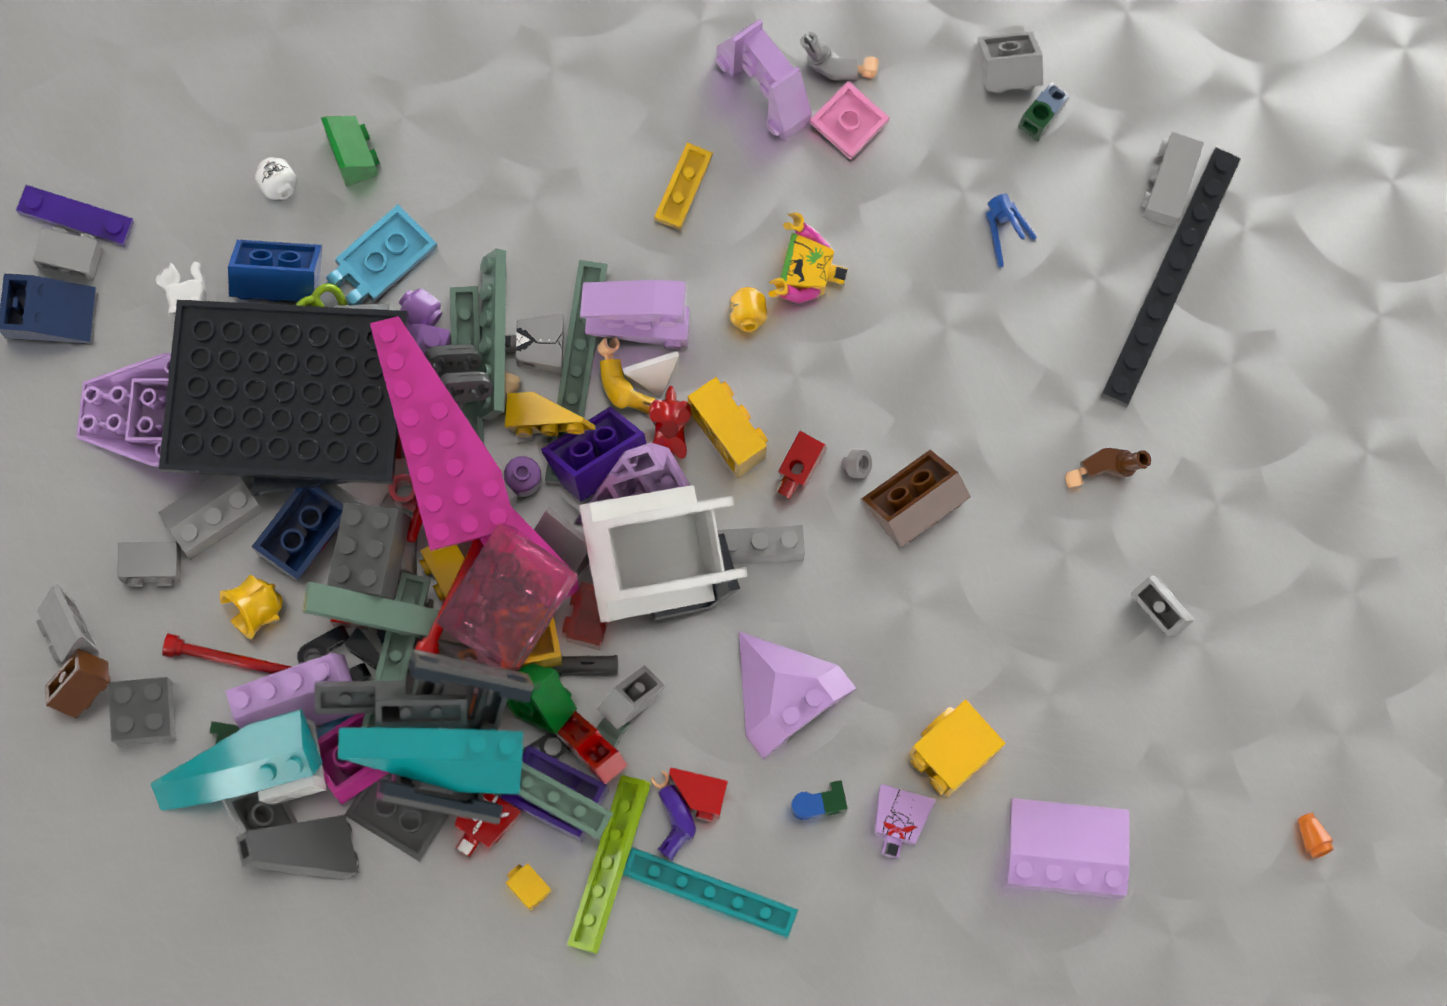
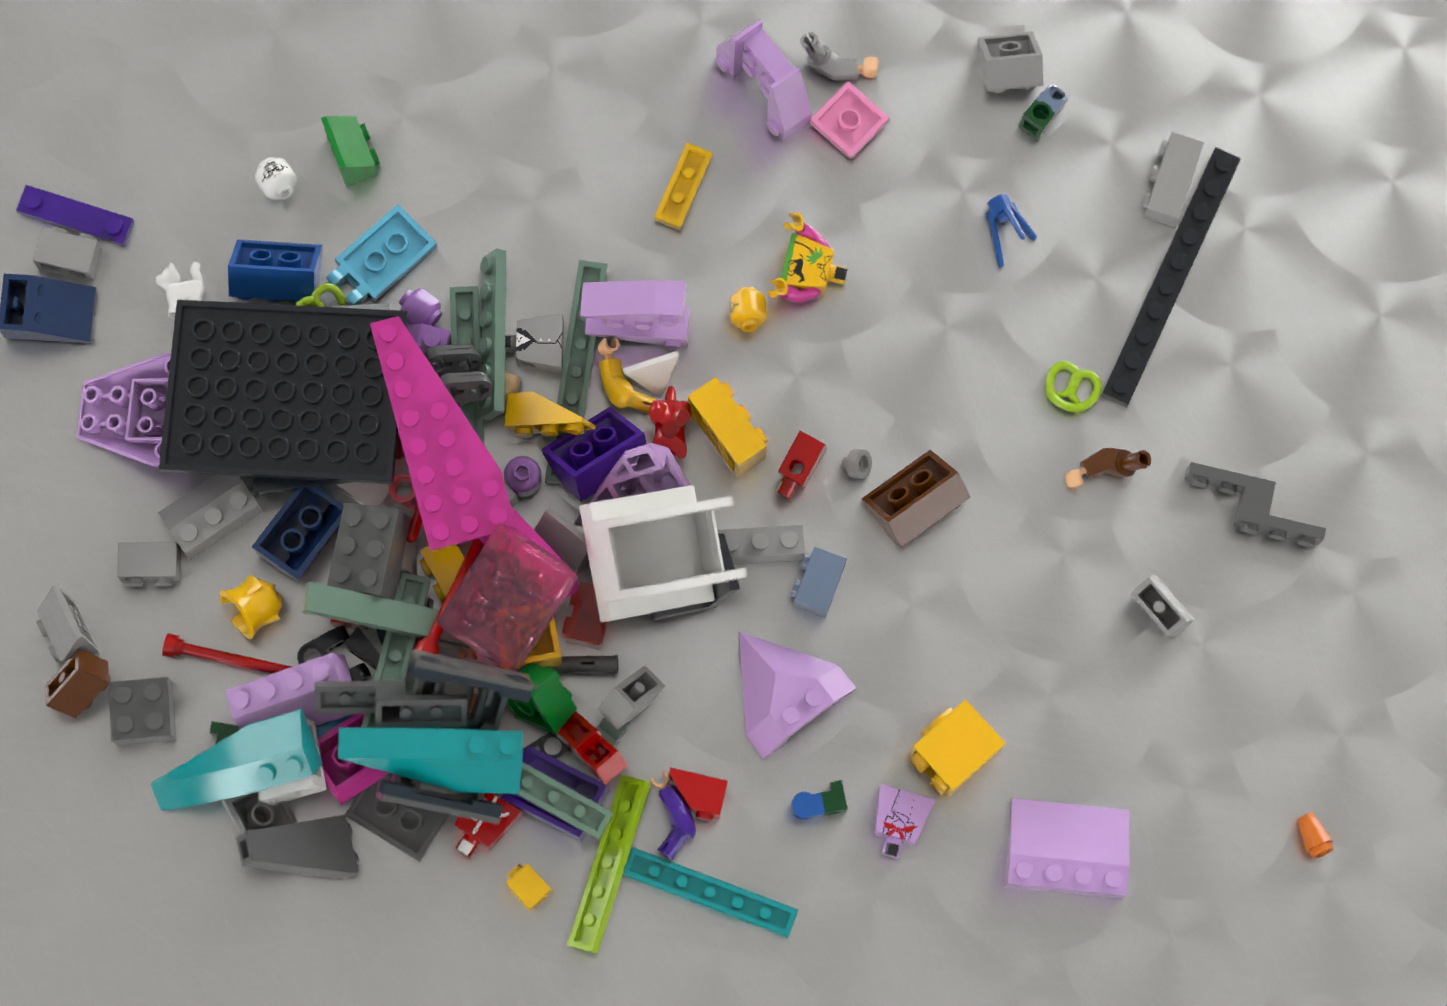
(819, 581): none -> sand blue brick
(1072, 387): none -> lime piece
(1254, 504): none -> dark grey bracket

